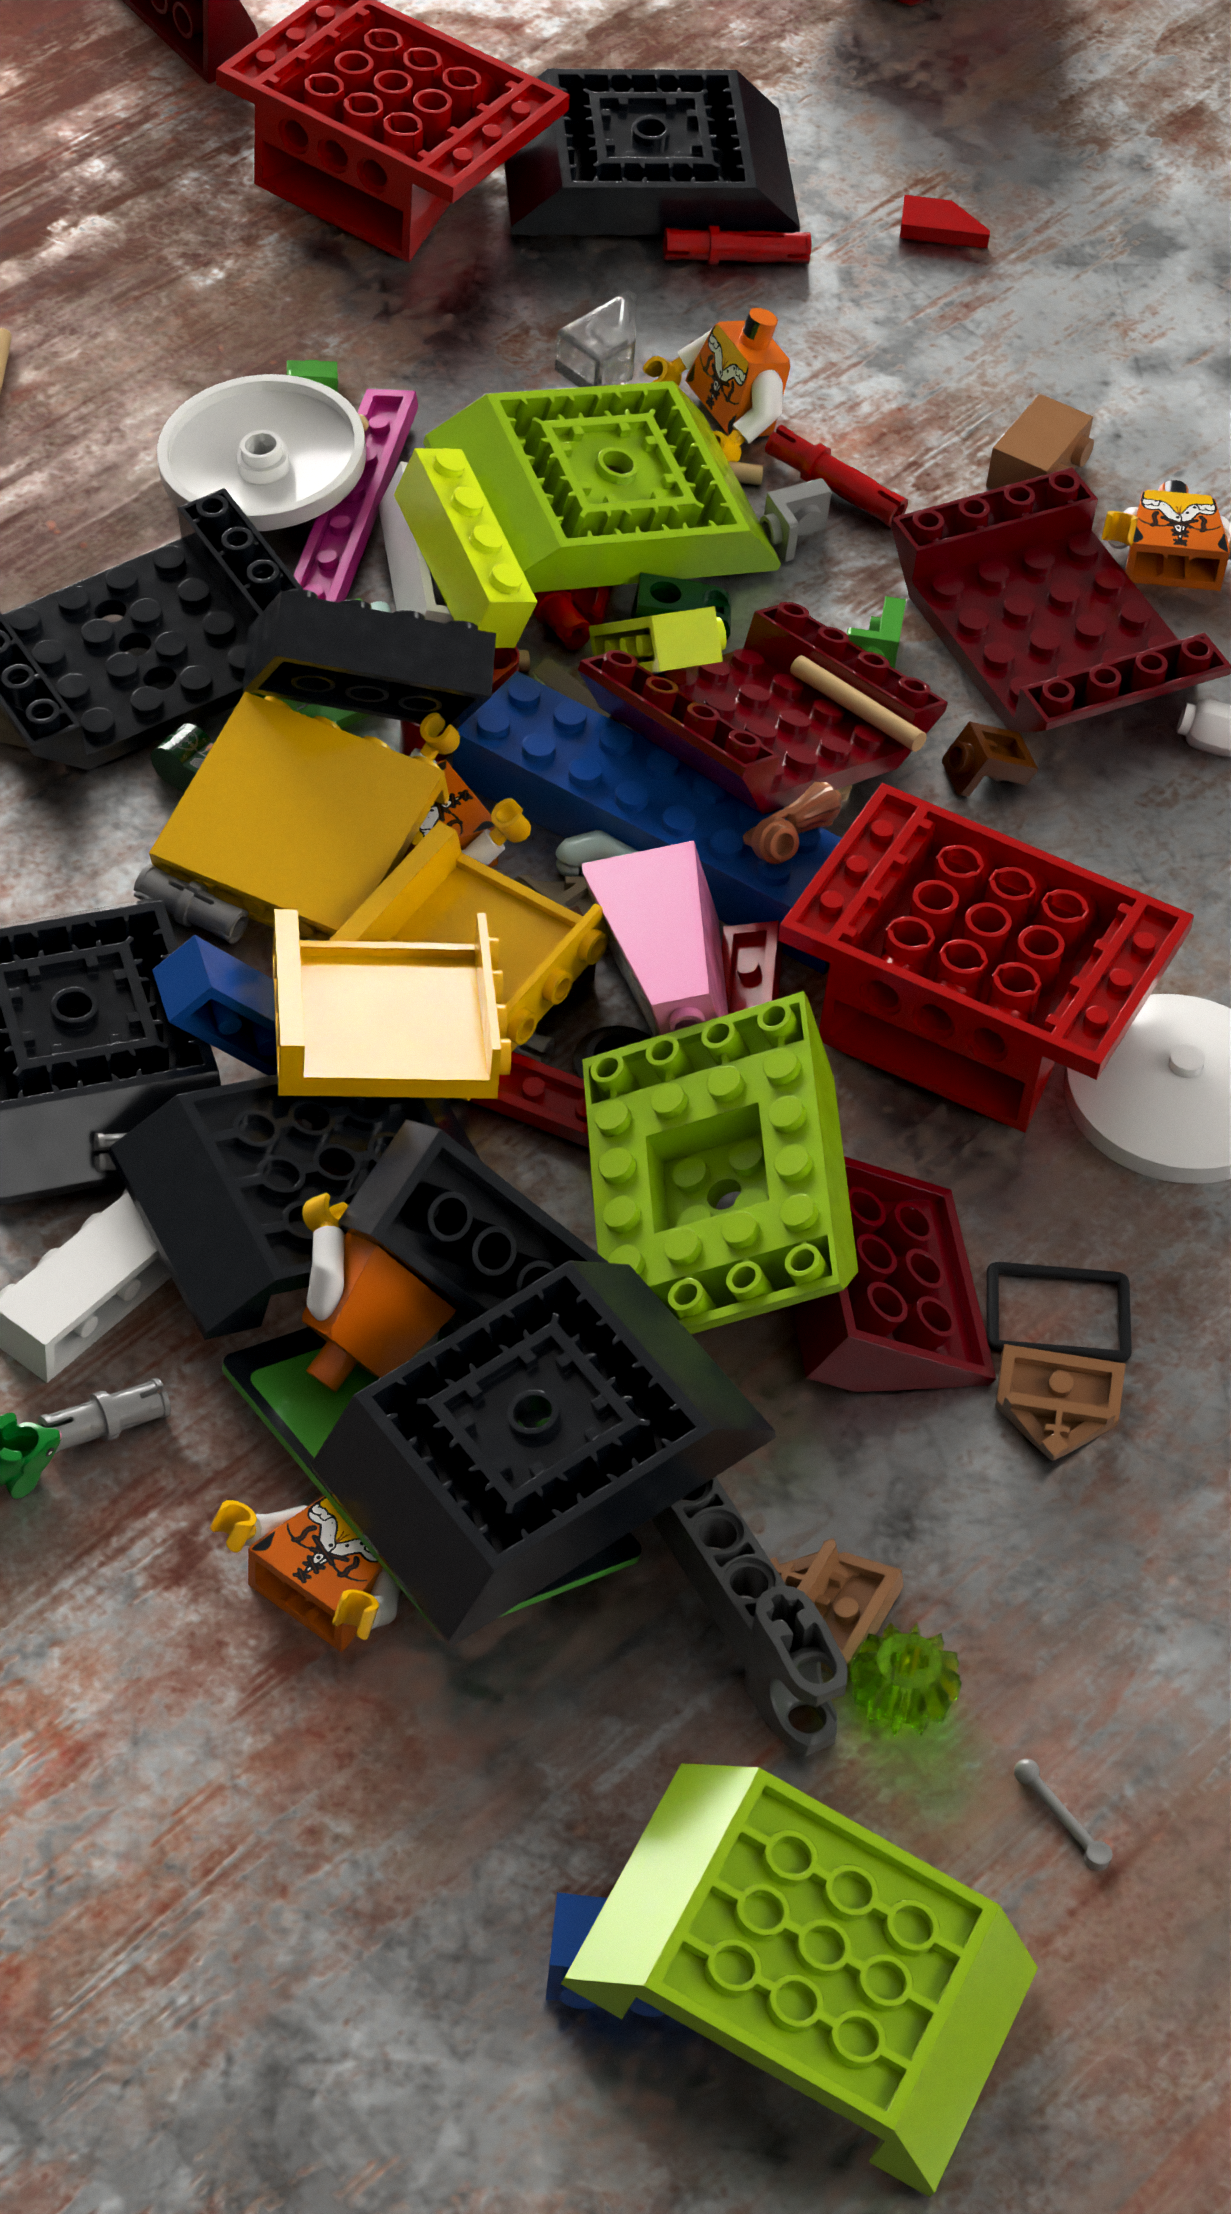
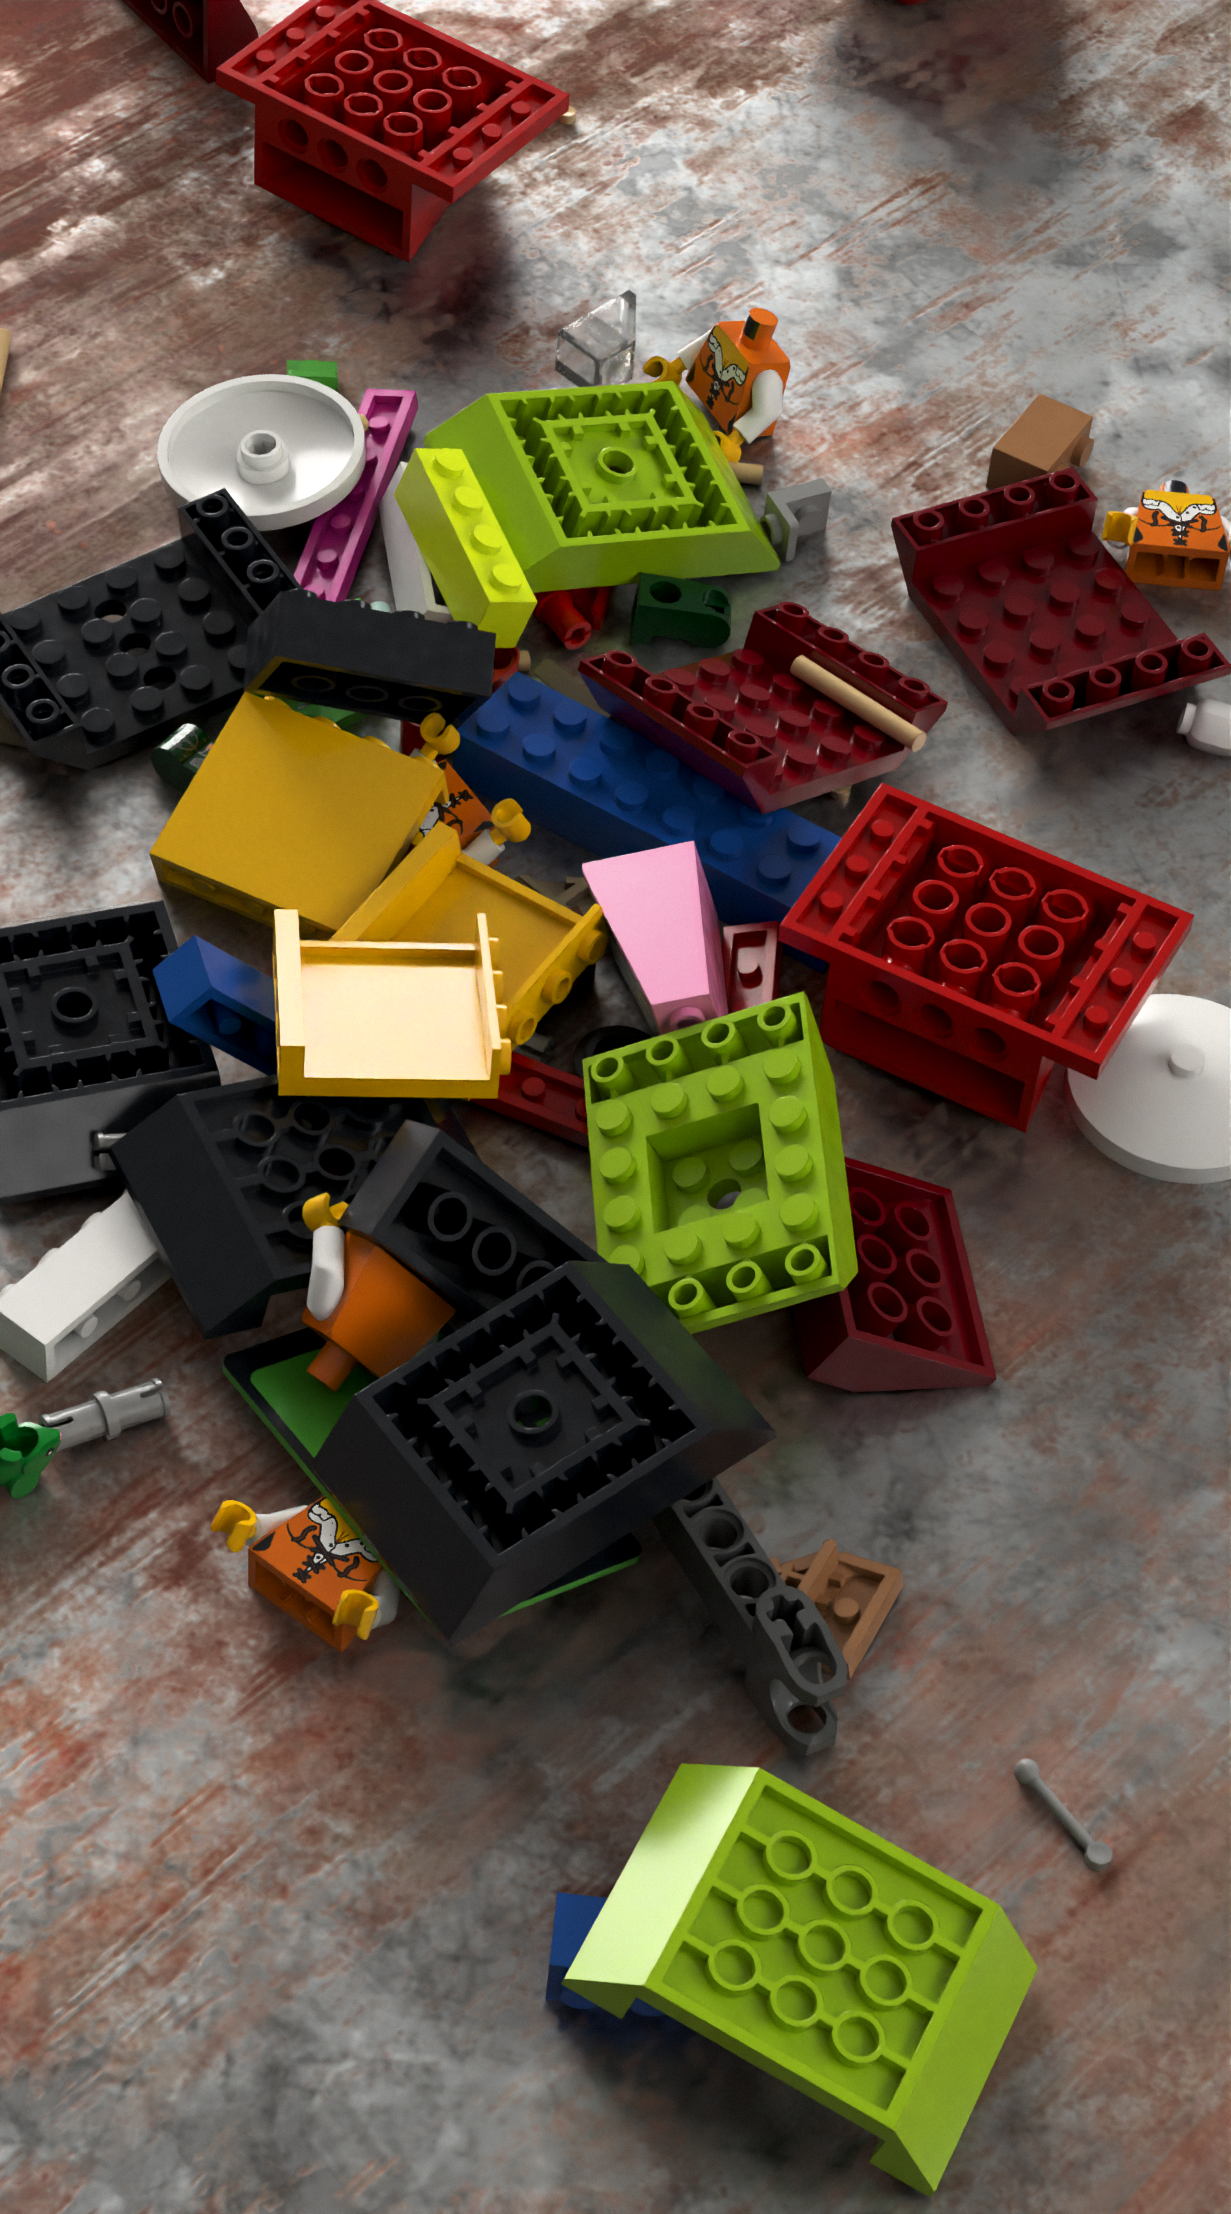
(192, 903): light grey pin -> none
(587, 848): light aqua arm -> none
(653, 156): black slope -> none
(665, 639): neon yellow brick -> none
(736, 245): red pin -> none
(778, 839): nougat piece -> none
(845, 481): red pin -> none
(883, 632): bright green bracket -> none
(905, 1678): clear neon green gear -> none
(941, 223): red tile -> none
(990, 753): reddish brown bracket -> none
(1058, 1397): medium nougat slope -> none
(1119, 1278): black piece -> none

